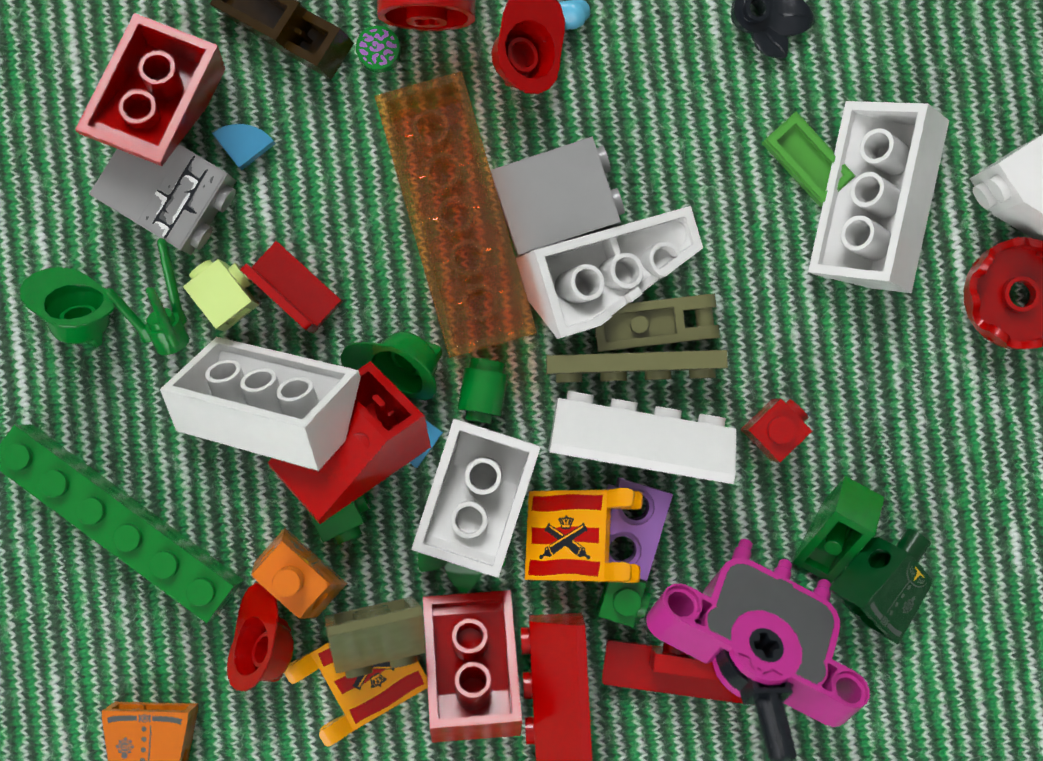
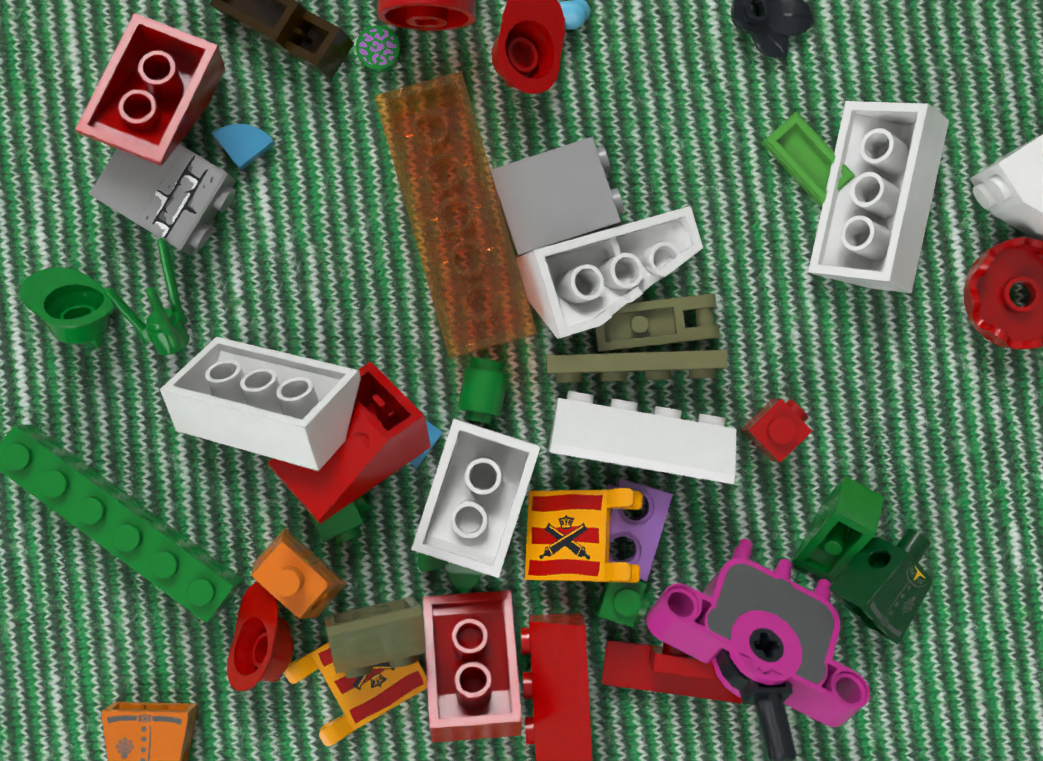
(221, 293): yellowish green brick -> none
(293, 287): red panel -> none
(403, 359): green piece -> none

